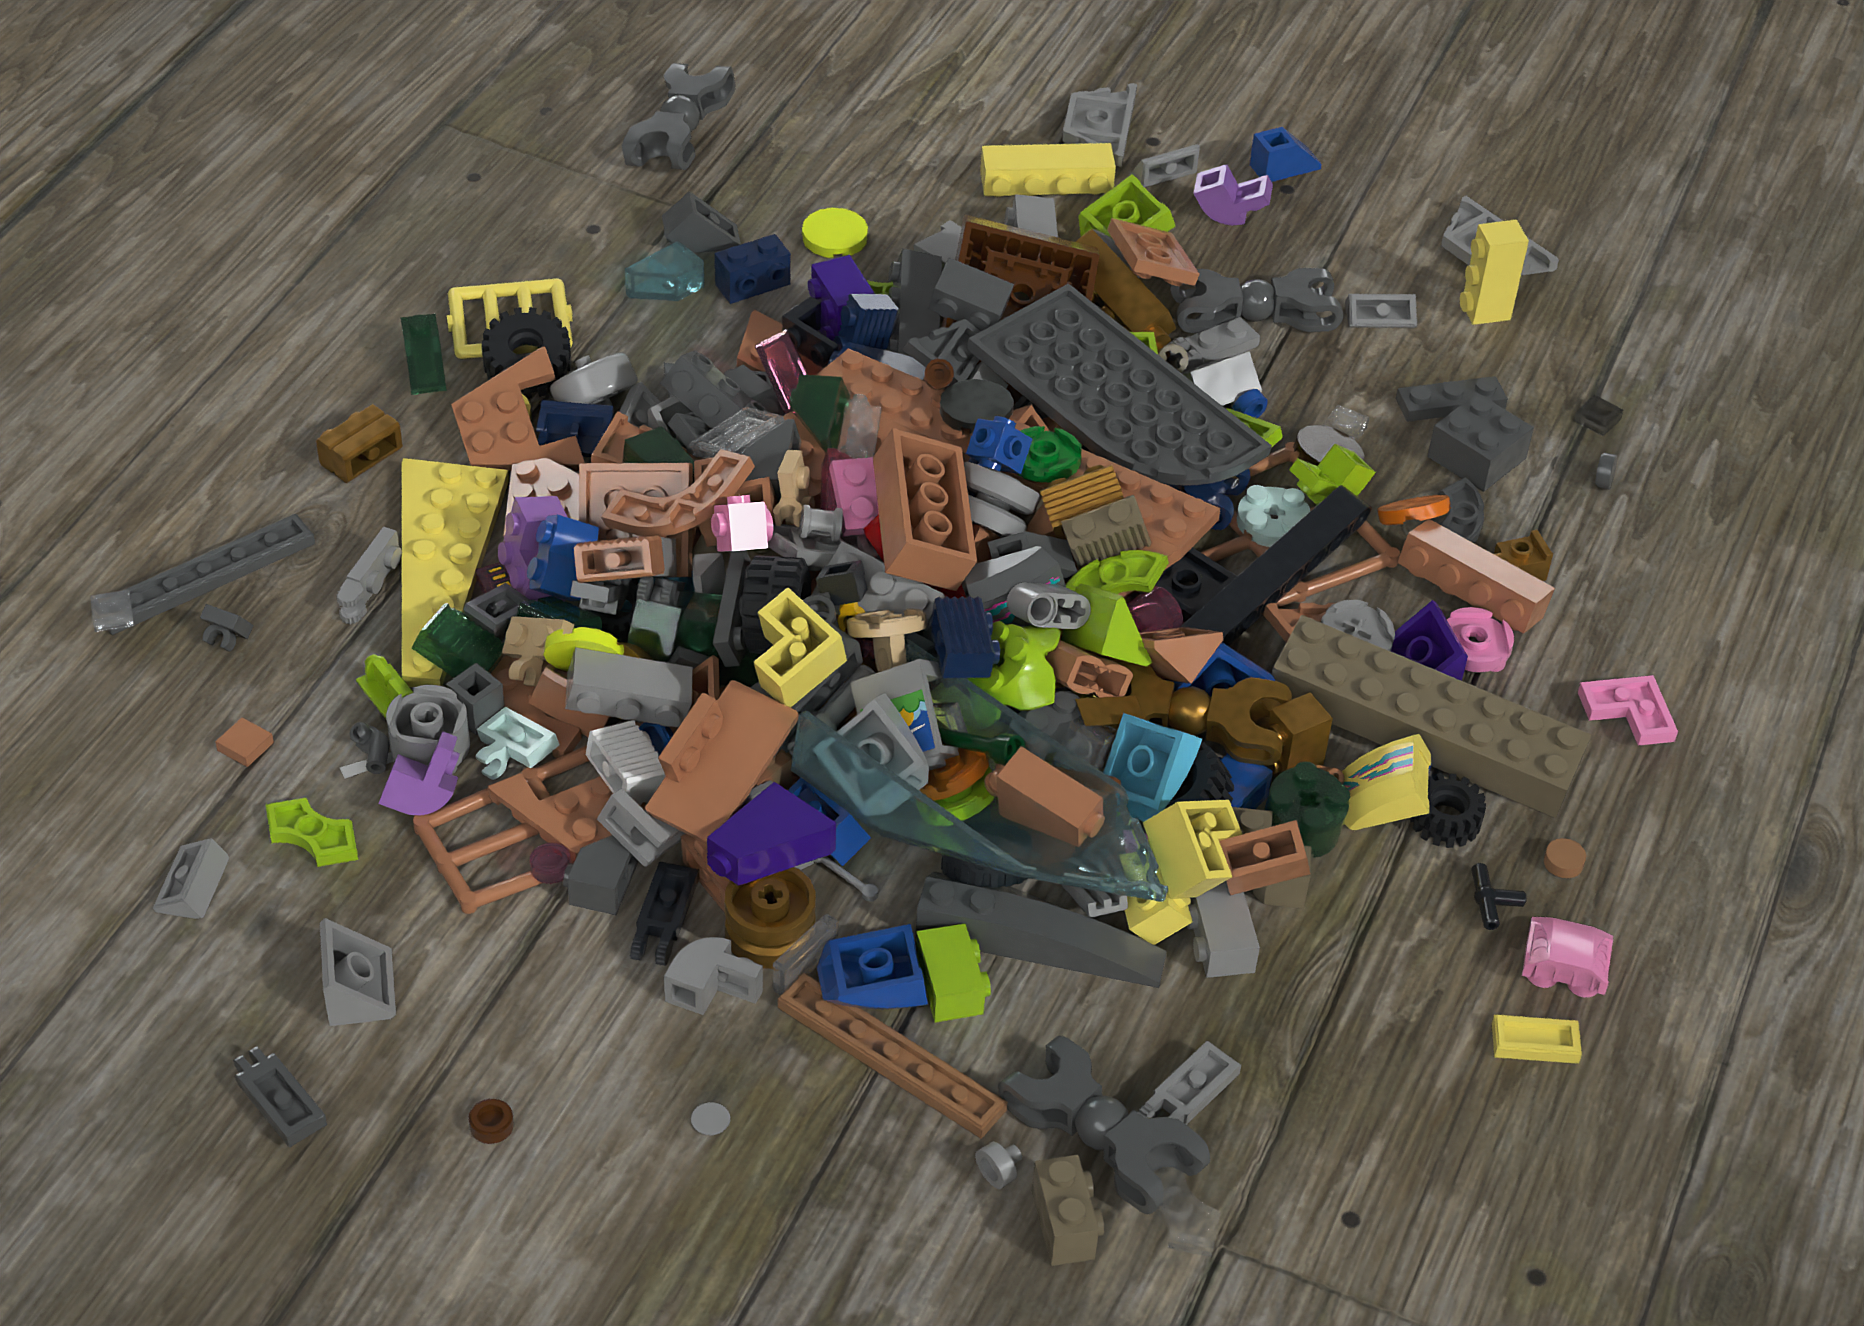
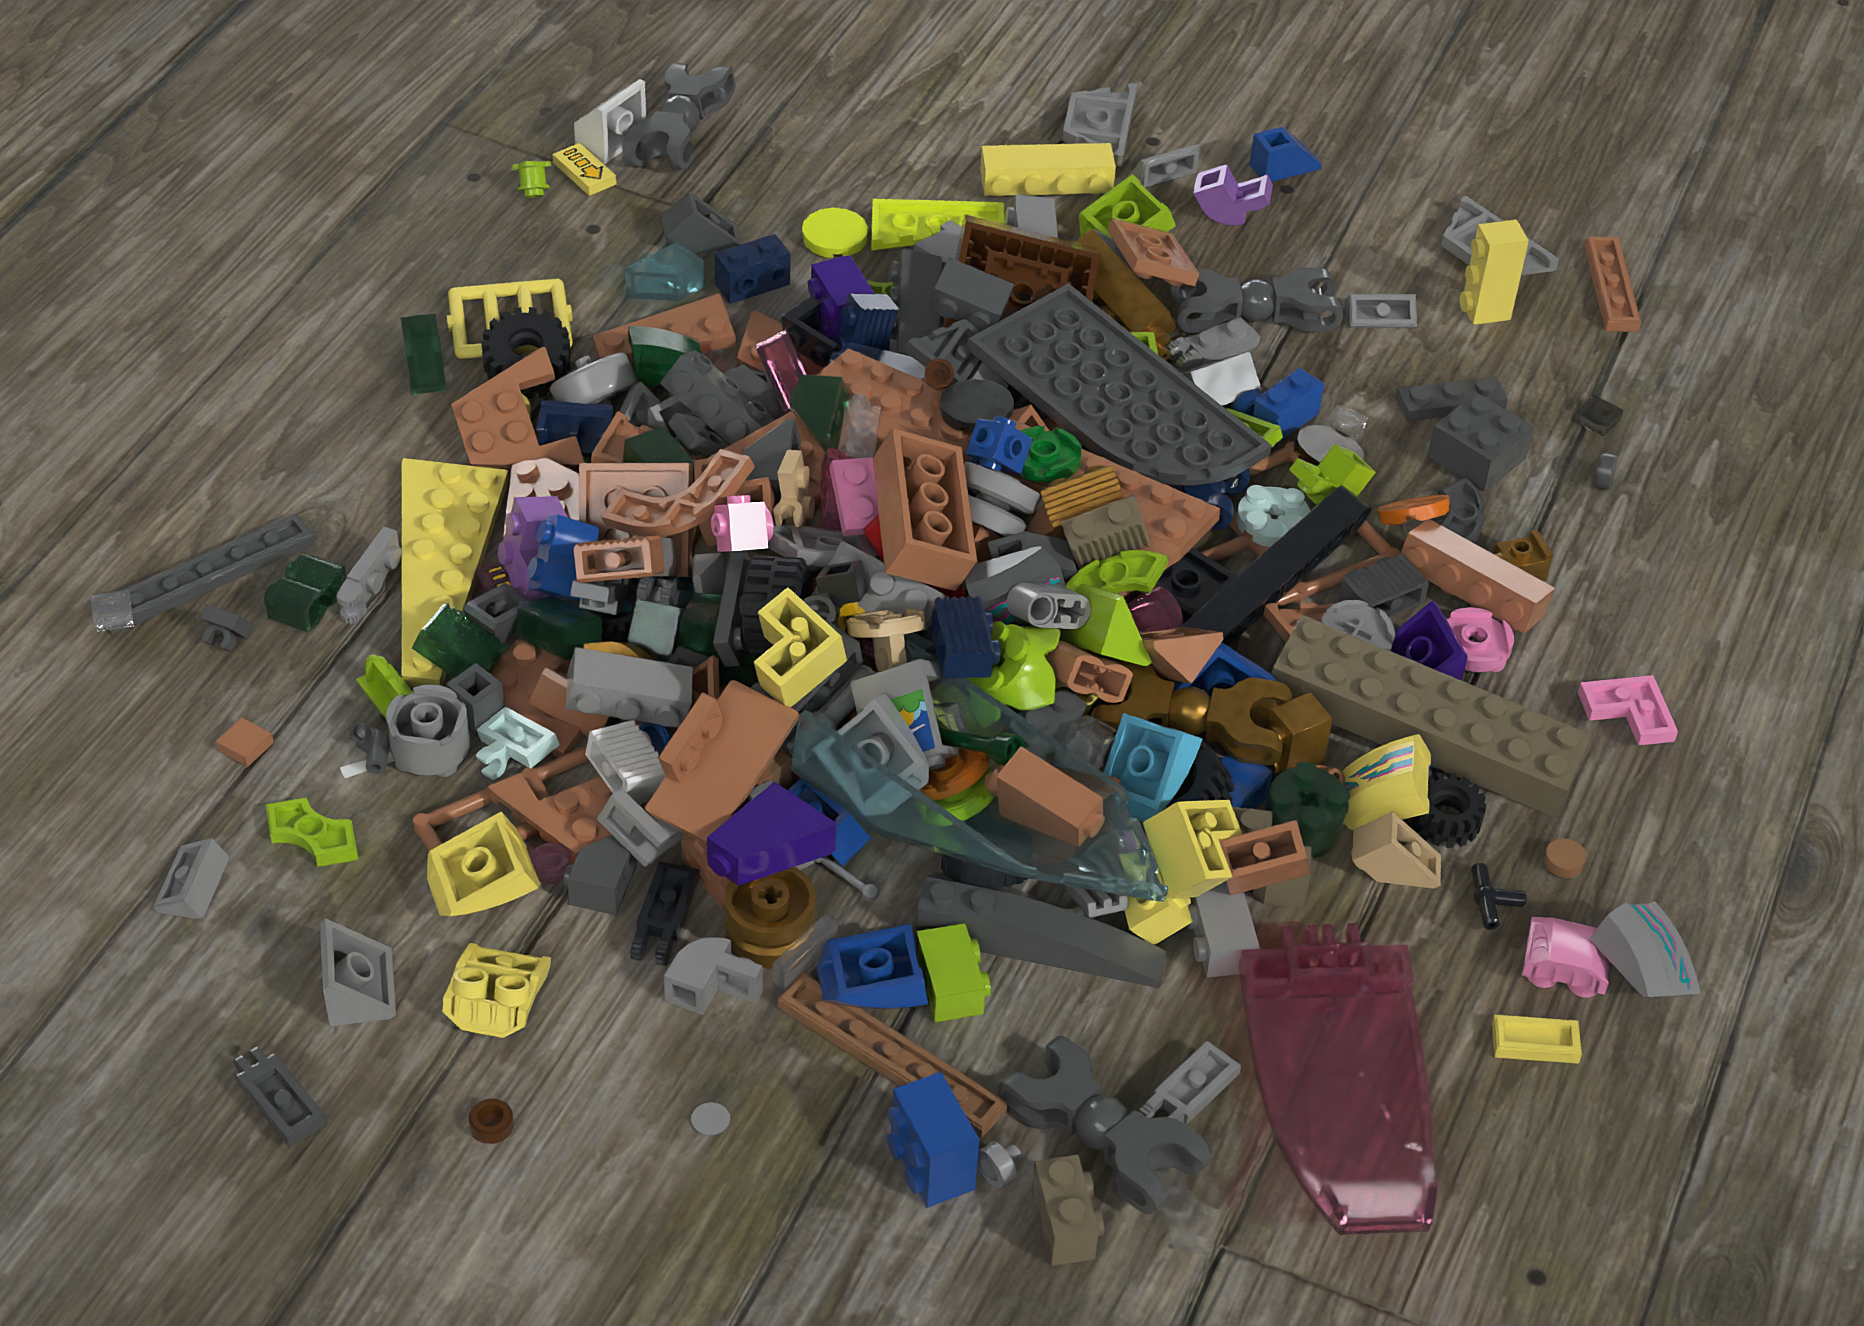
(304, 592): none -> clear green brick
(359, 443): pearl gold brick -> none
(421, 787): medium lavender brick -> none
(480, 868): none -> light yellow slope
(493, 990): none -> light yellow slope
(526, 641): tan plate -> none
(532, 178): none -> lime brick
(560, 646): neon yellow tile -> none
(584, 169): none -> light yellow tile
(607, 125): none -> white slope
(657, 351): none -> dark green slope
(700, 319): none -> nougat wing
(736, 432): clear tile -> none
(820, 523): light grey bush -> none
(910, 221): none -> neon yellow wing
(933, 1140): none -> blue brick
(1108, 709): pearl gold sticker -> none
(1175, 349): dark tan bush -> none
(1290, 402): none -> blue brick
(1344, 1076): none -> clear pink windscreen
(1388, 584): none -> dark grey brick
(1395, 853): none -> tan slope
(1612, 284): none -> nougat tile
(1647, 950): none -> light grey slope

